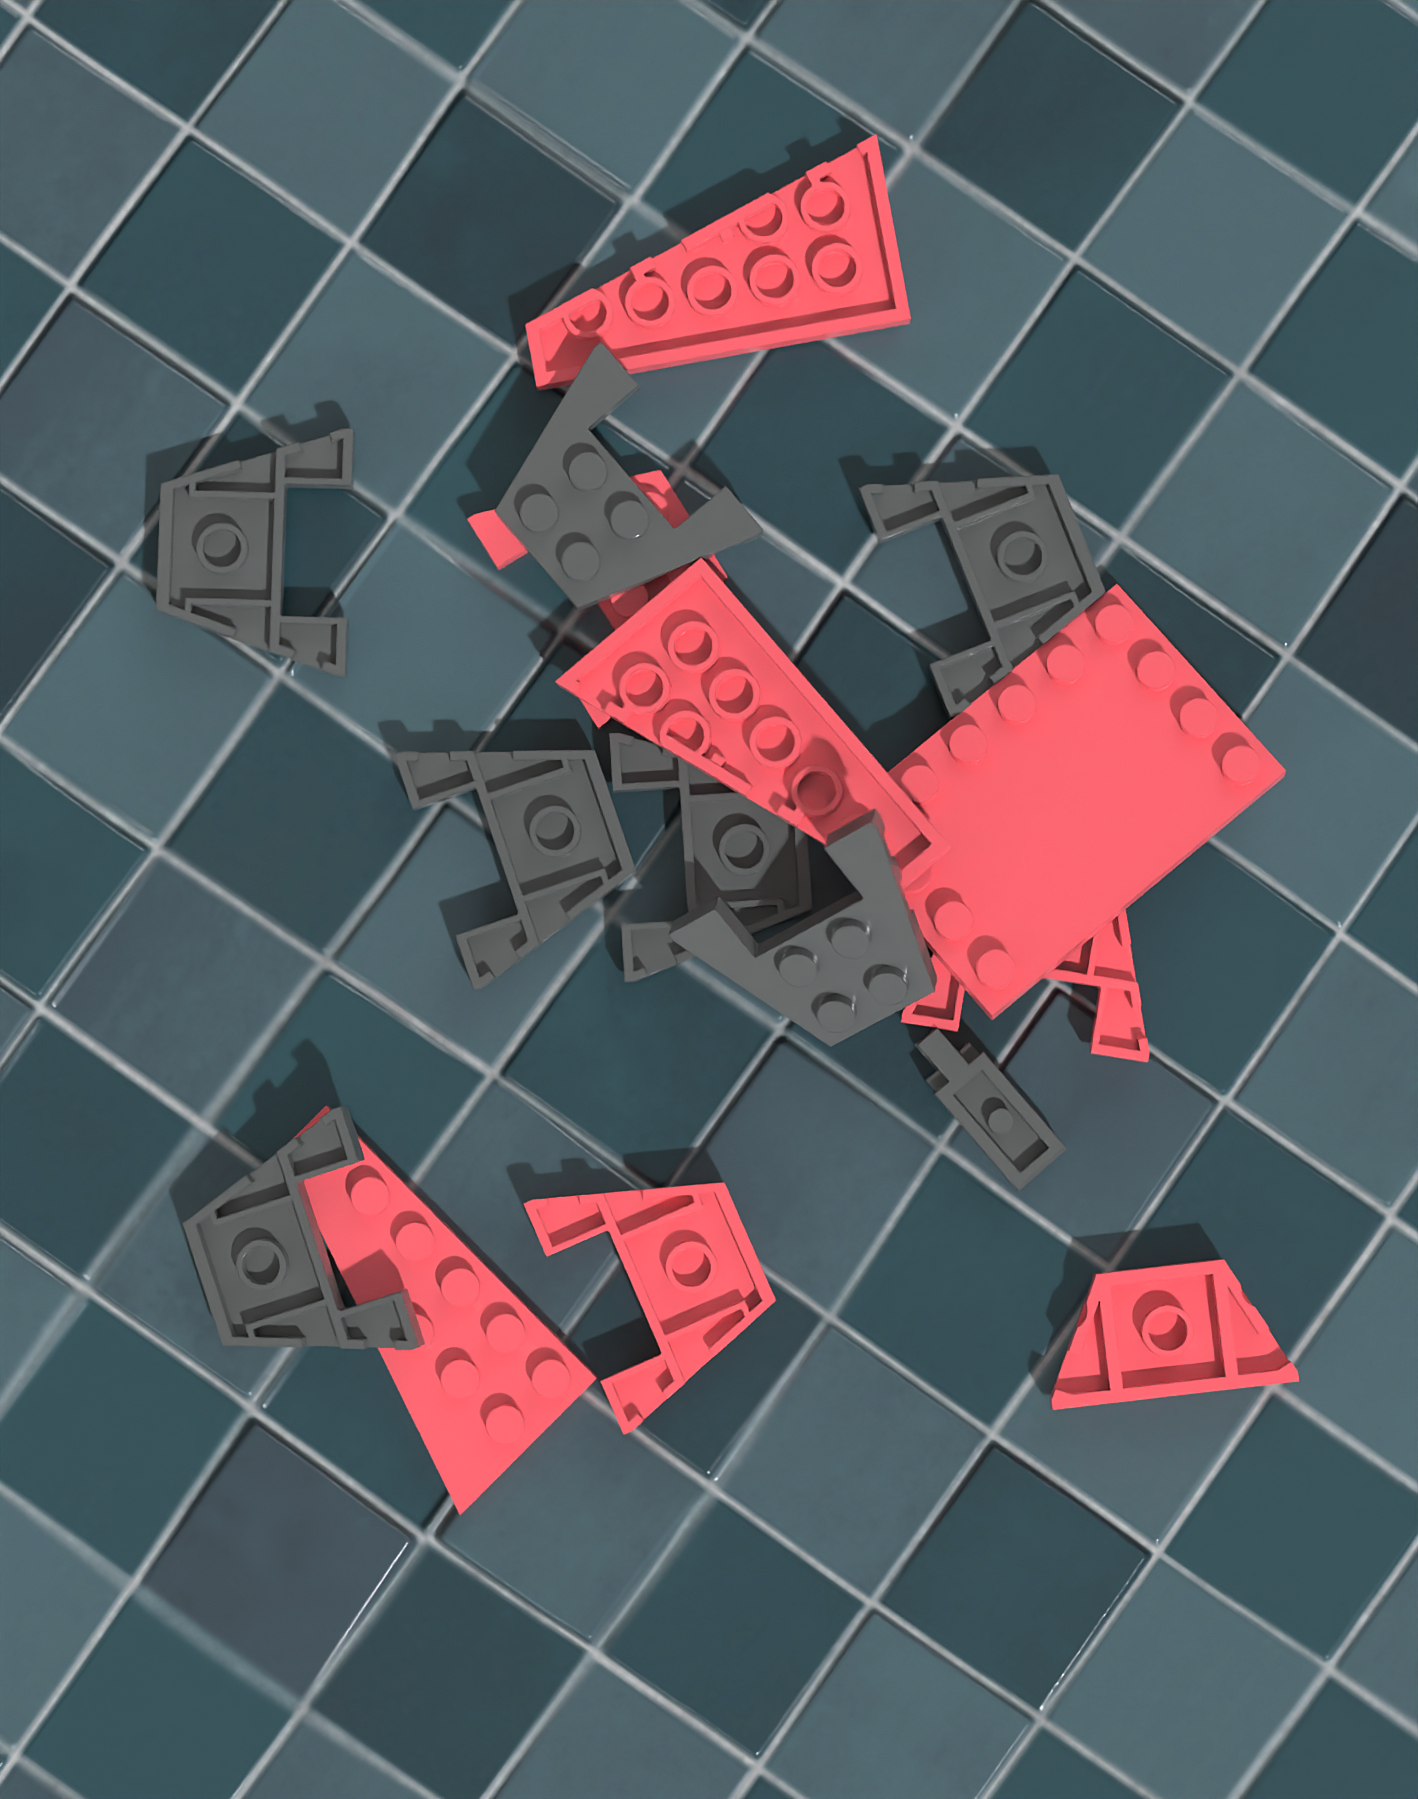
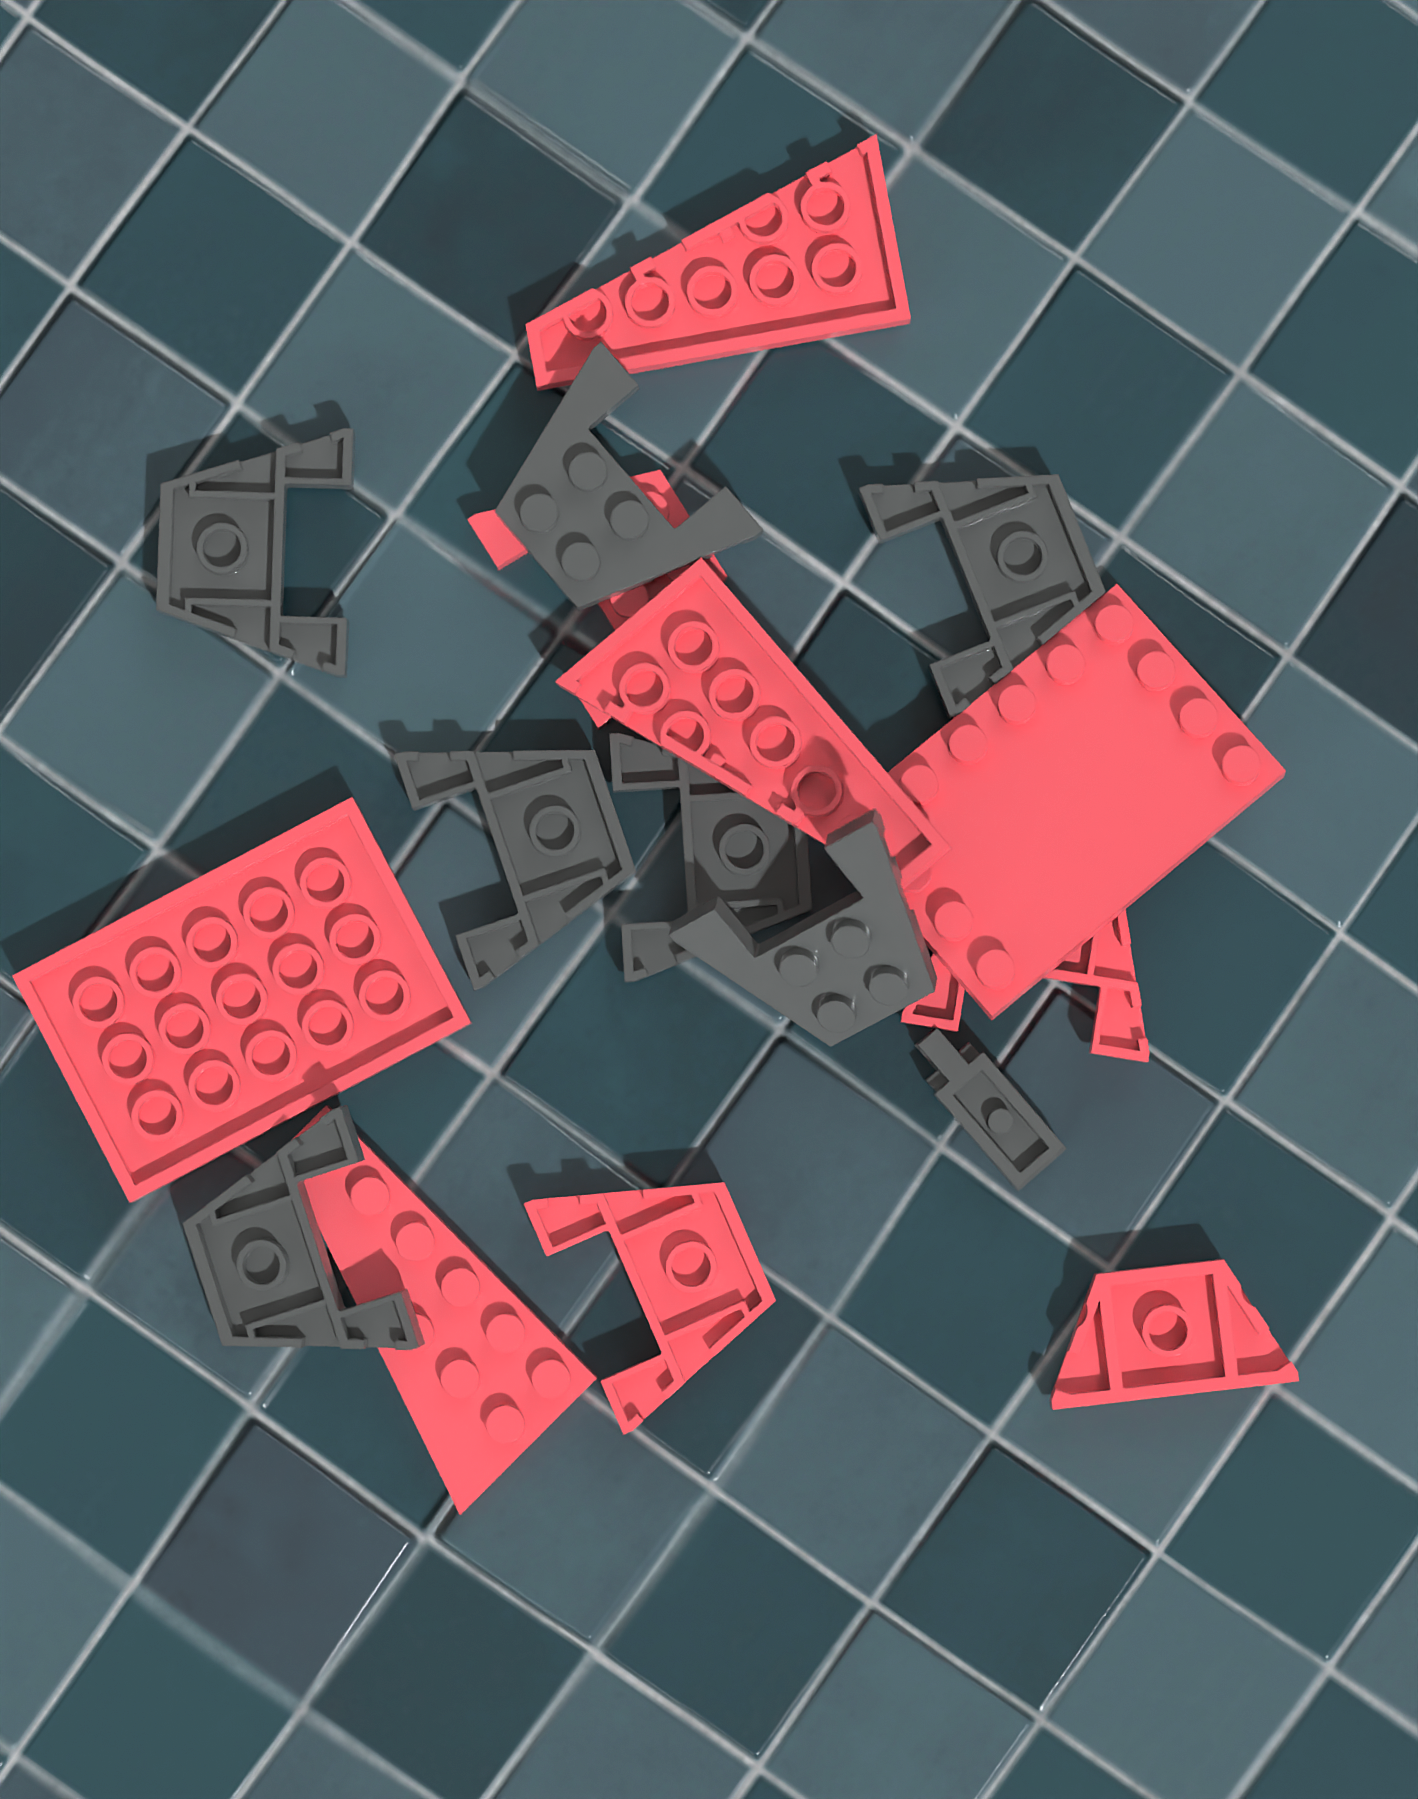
(241, 999): none -> coral plate

